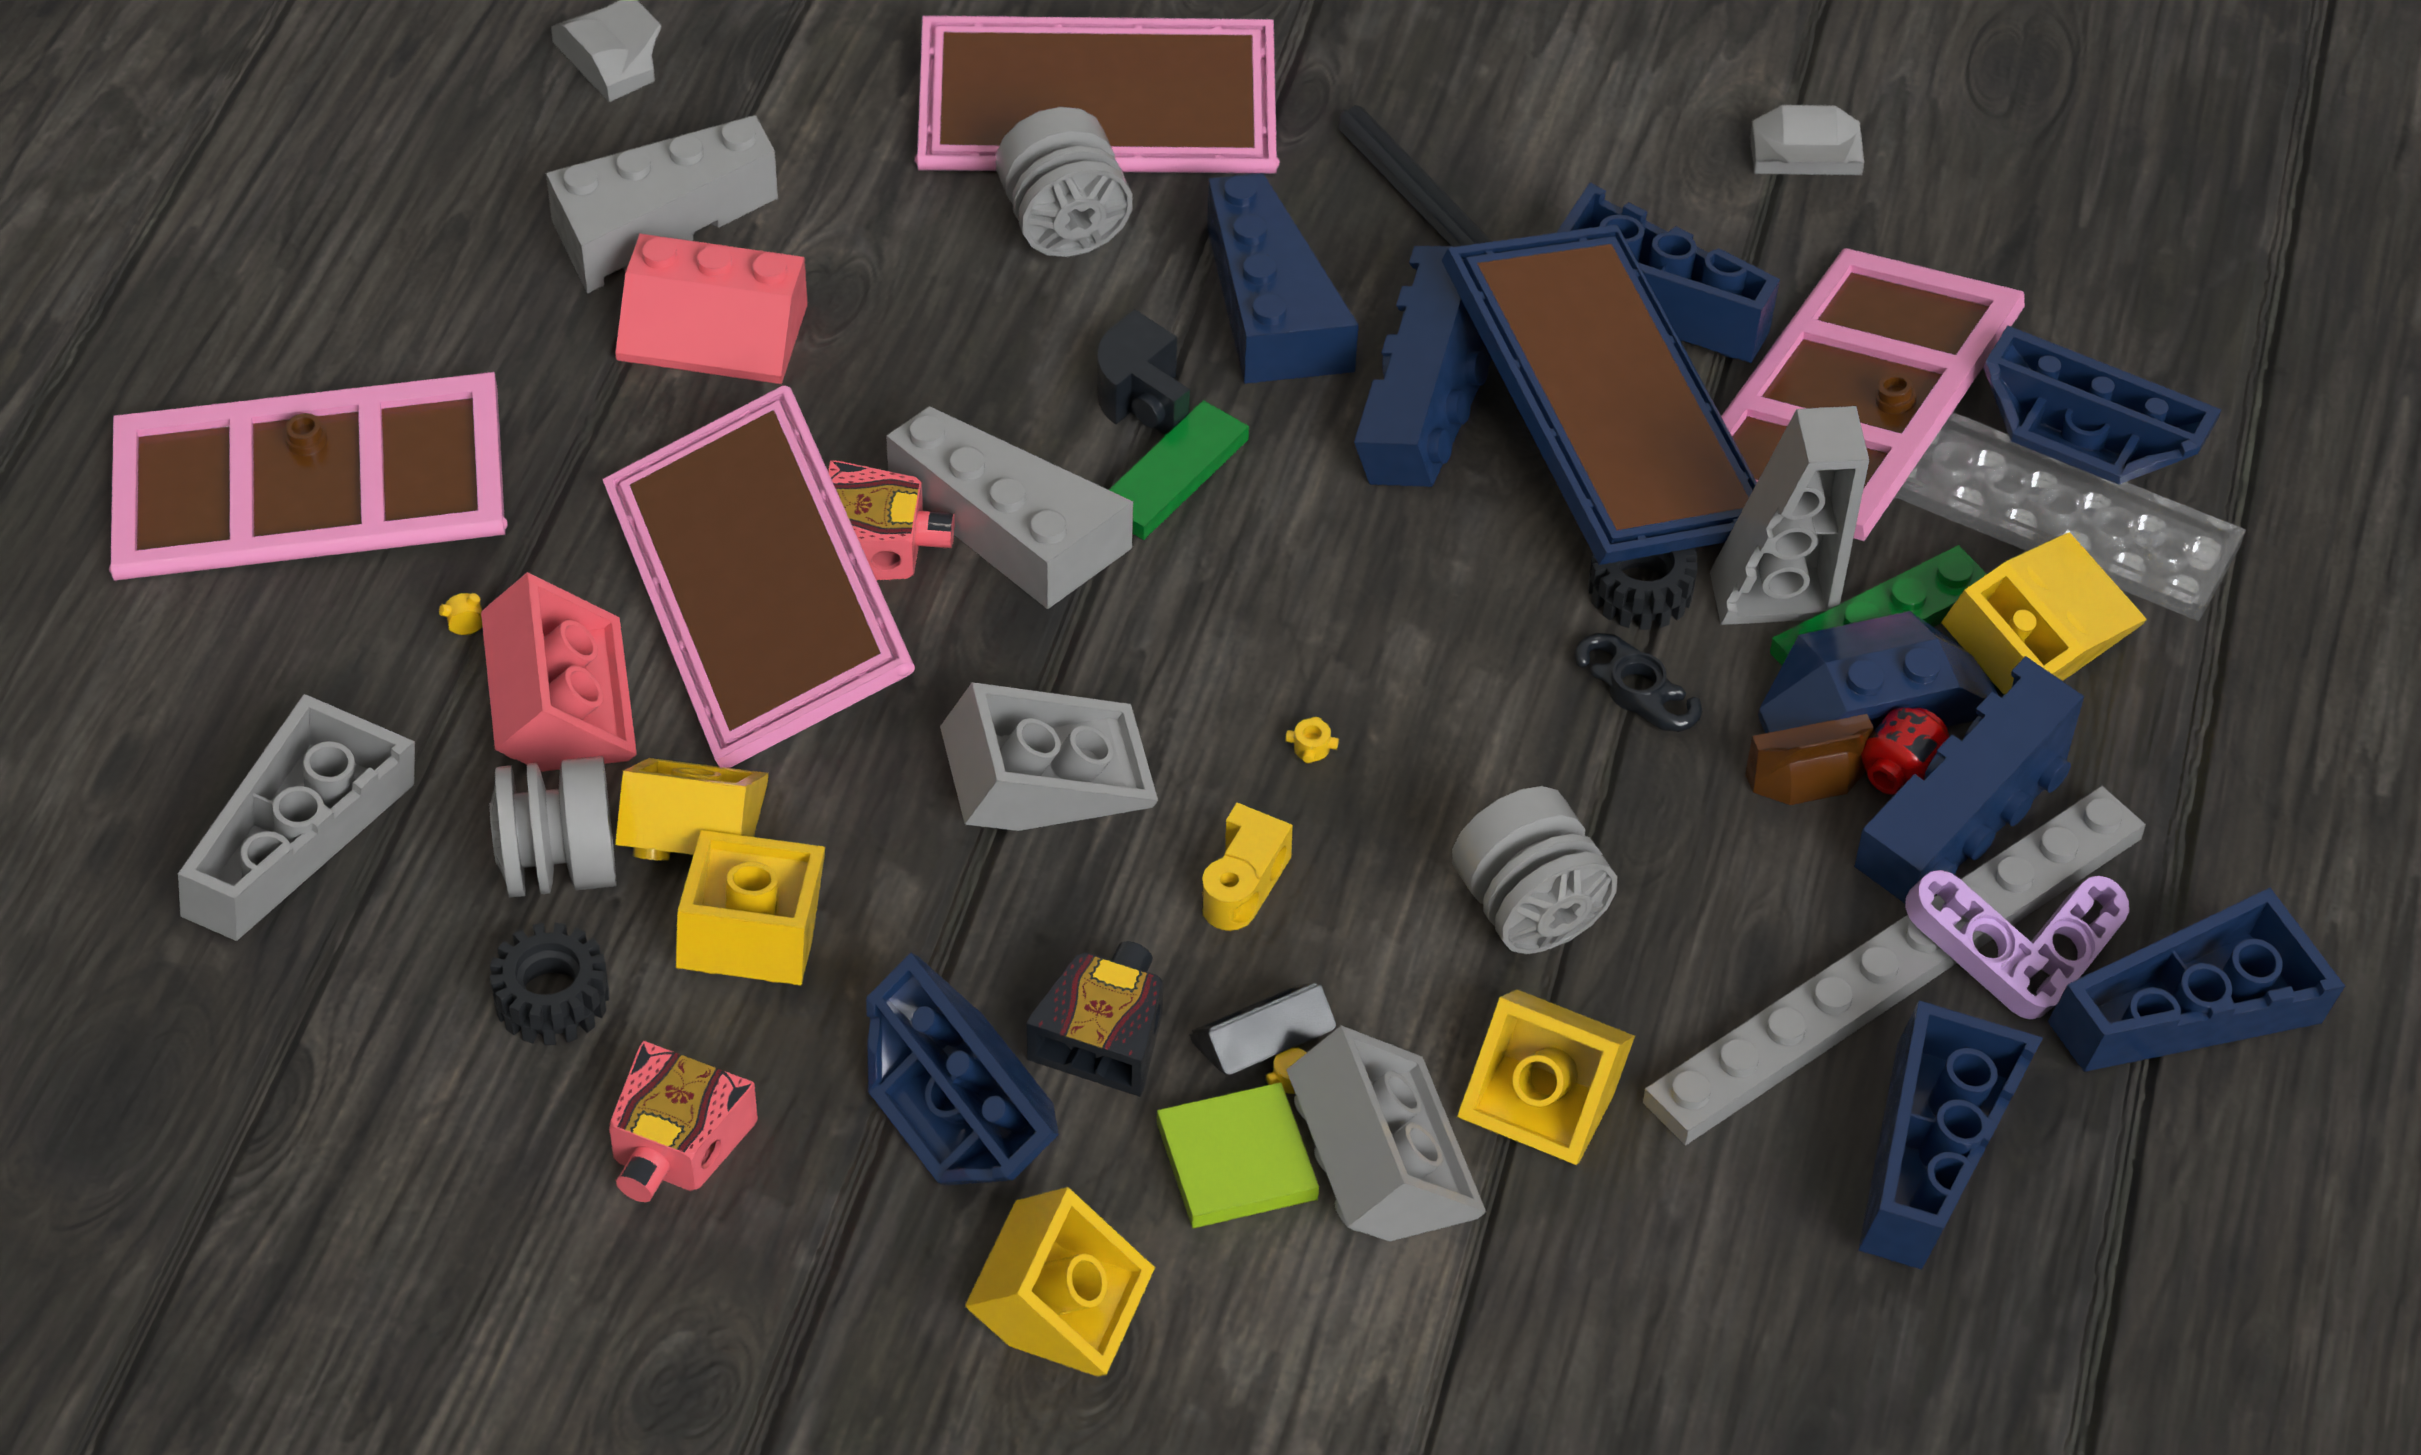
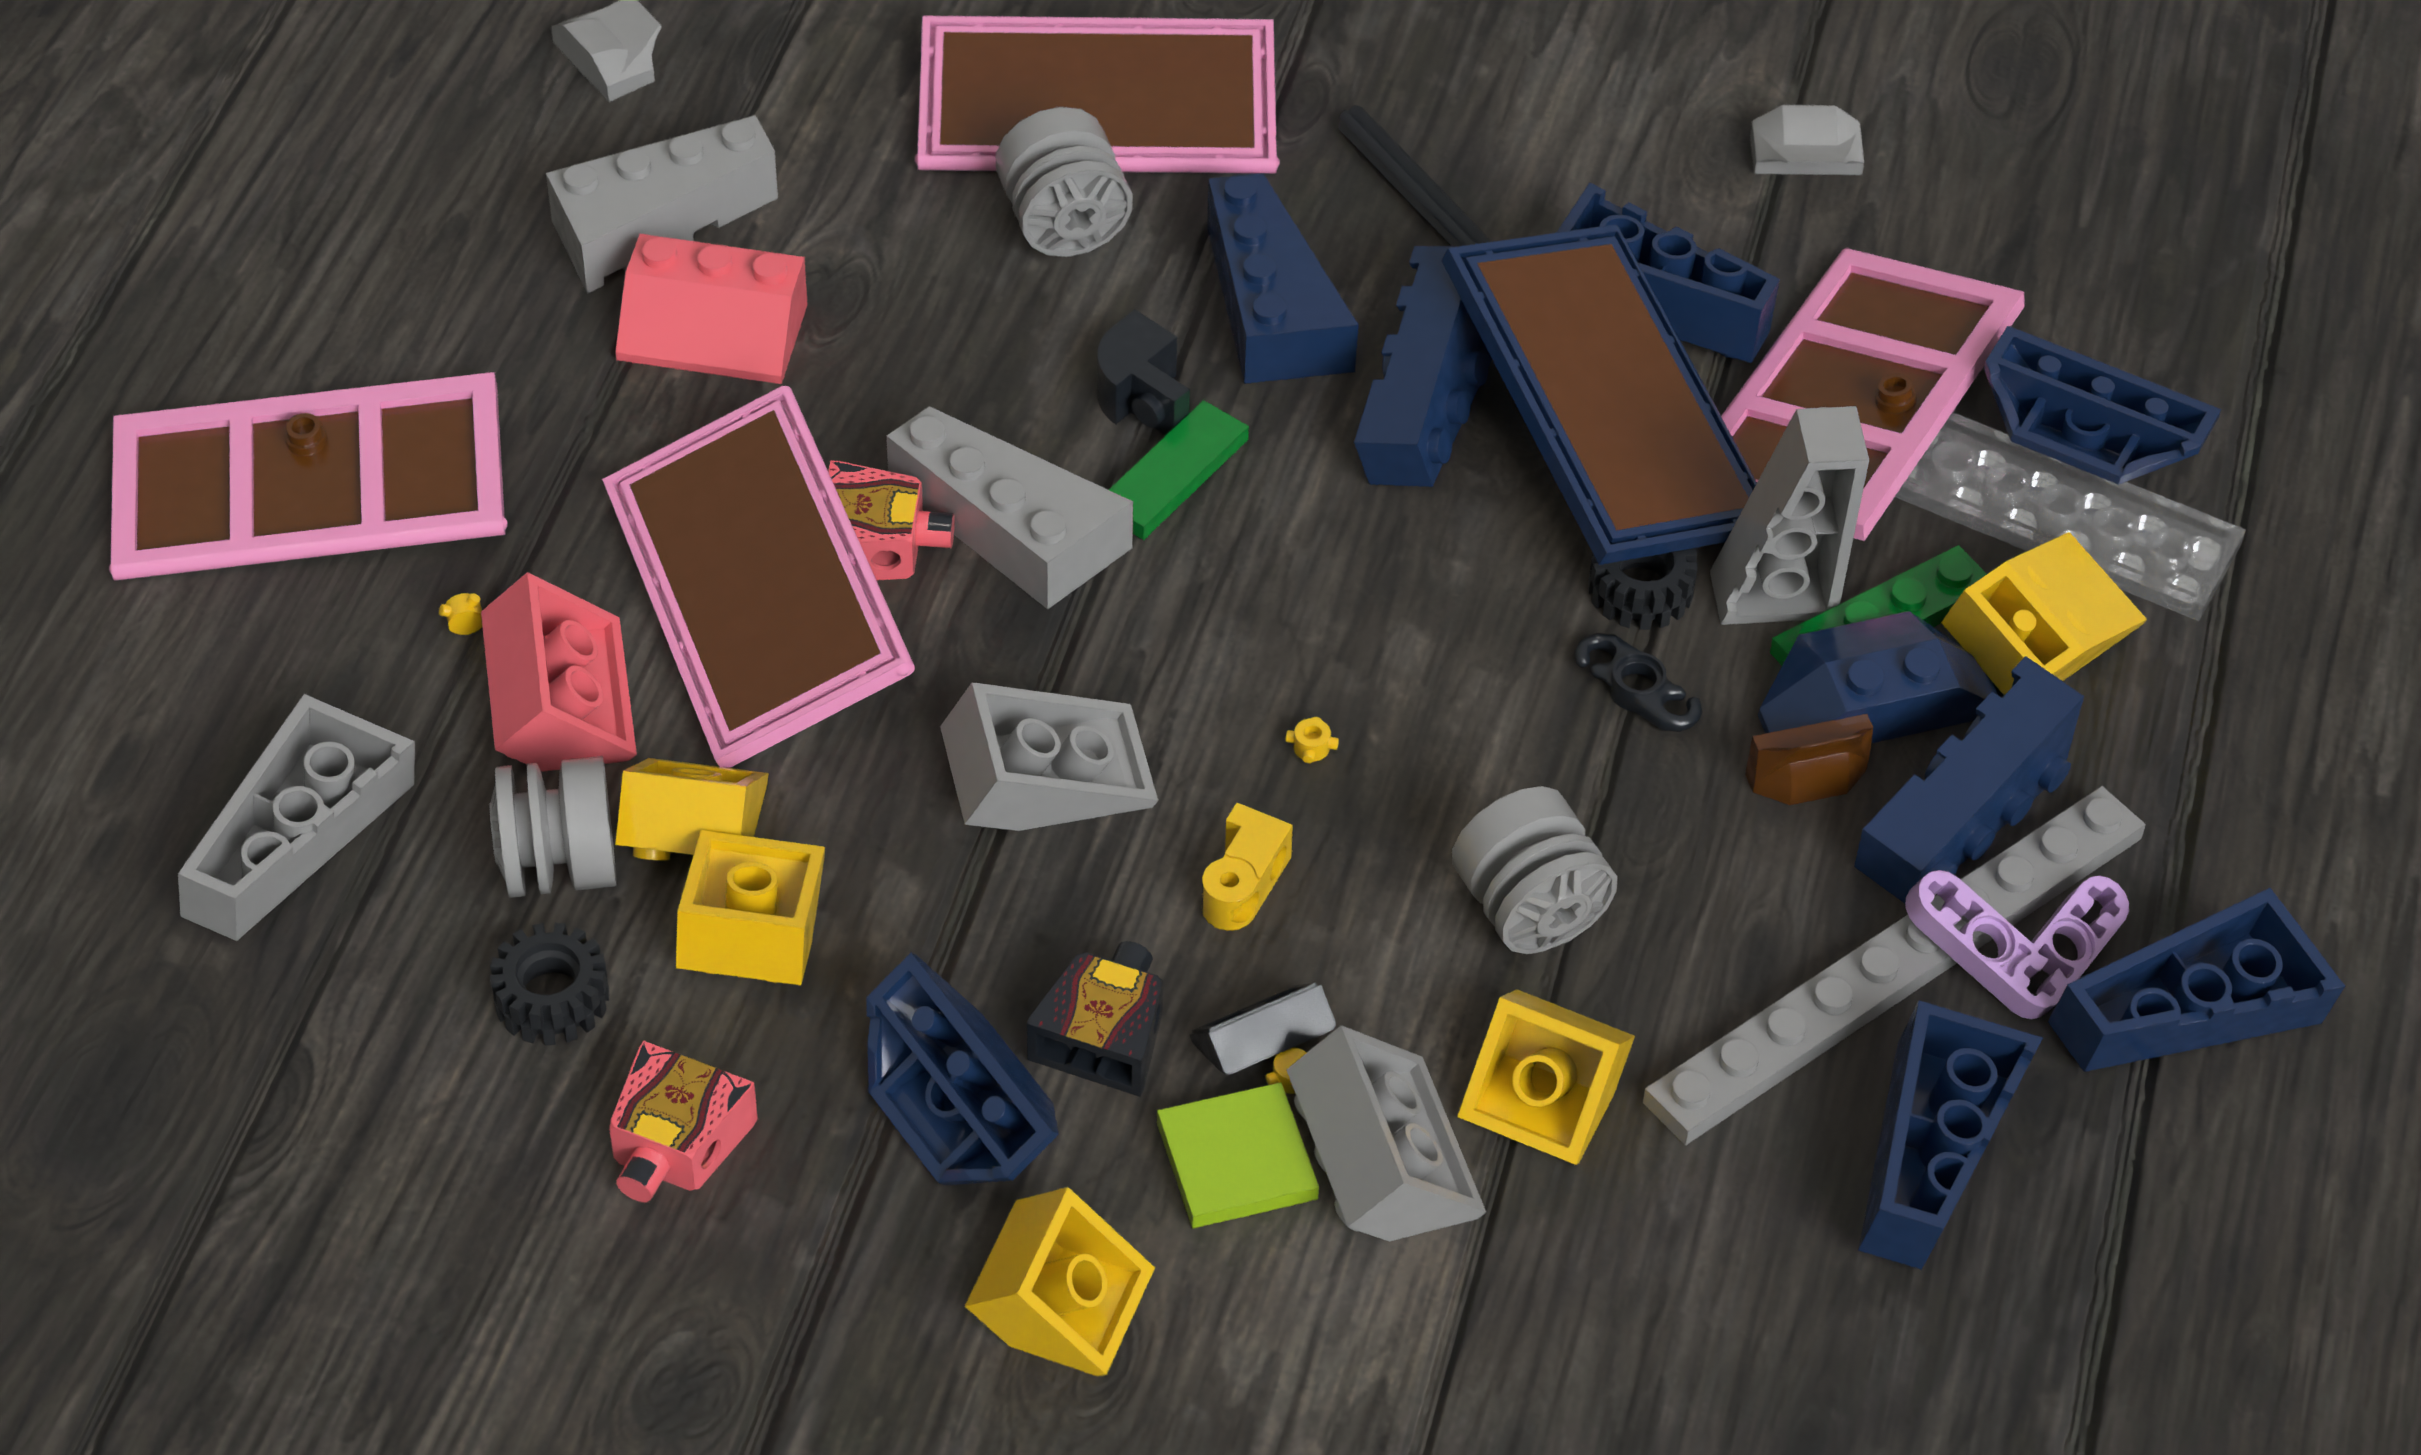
(1902, 747): red head -> none

